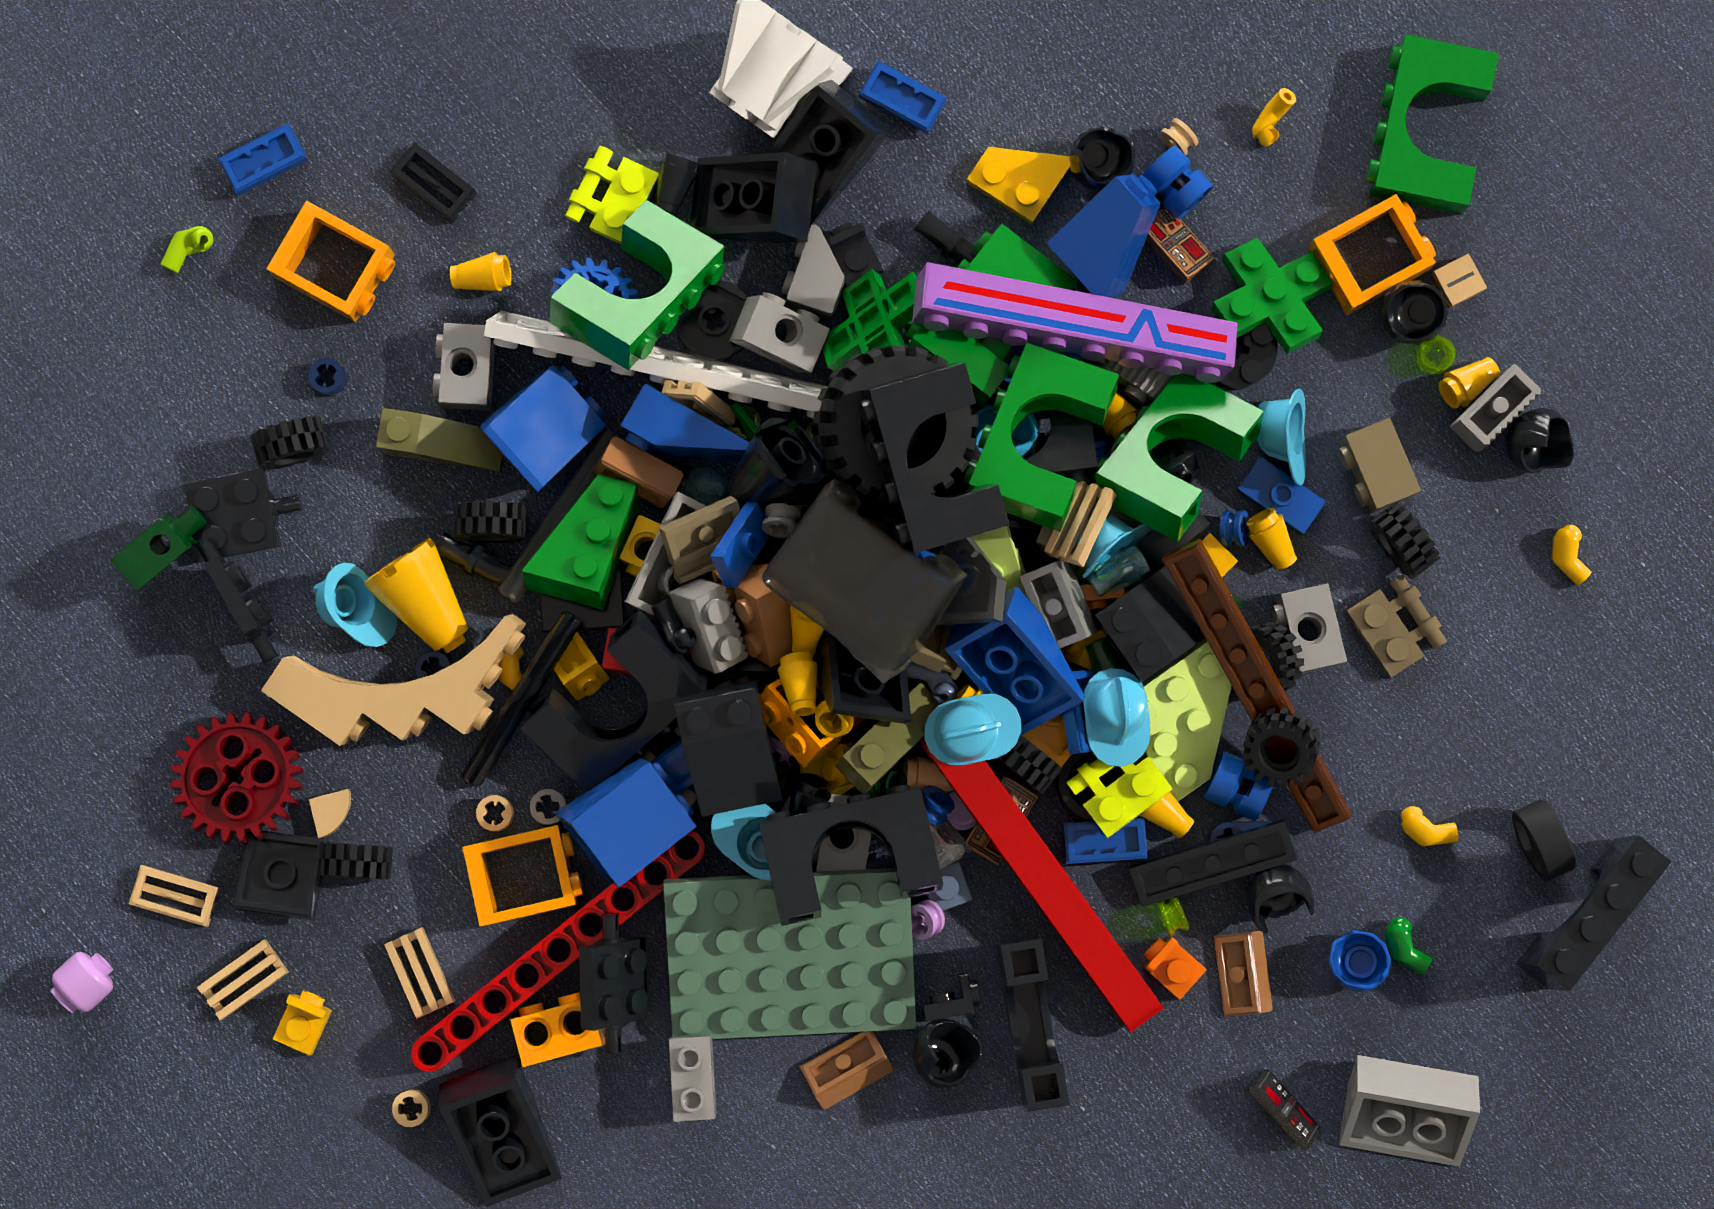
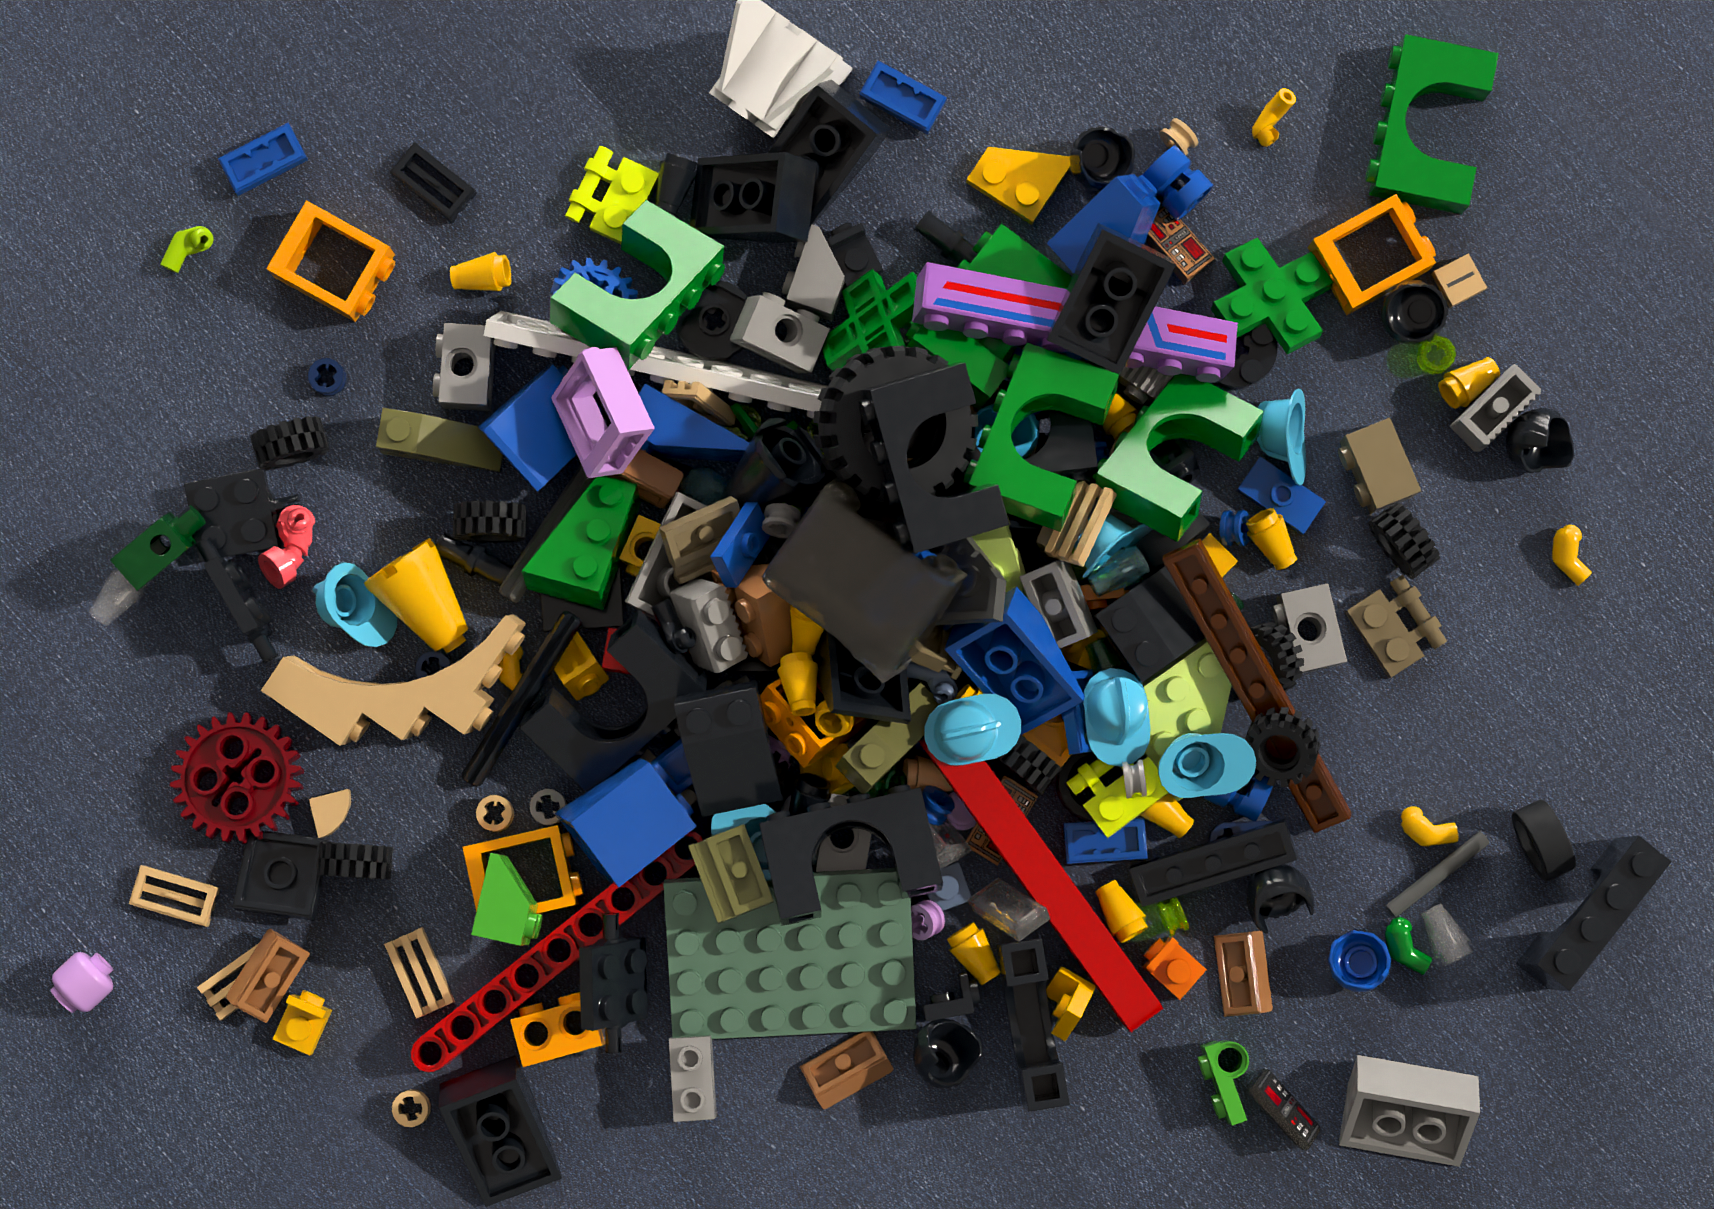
(114, 598): none -> clear cone
(267, 975): none -> medium nougat slope
(295, 531): none -> coral arm
(506, 905): none -> bright green slope
(599, 447): none -> lavender window
(731, 874): none -> olive plate
(974, 952): none -> yellow cone
(1009, 909): none -> clear plate
(1072, 996): none -> yellow bracket
(1110, 298): none -> black slope
(1121, 912): none -> yellow cone
(1134, 779): none -> light grey bush
(1206, 765): none -> medium azure piece
(1226, 1101): none -> bright green plate
(1437, 874): none -> dark grey bar
(1445, 936): none -> clear cone

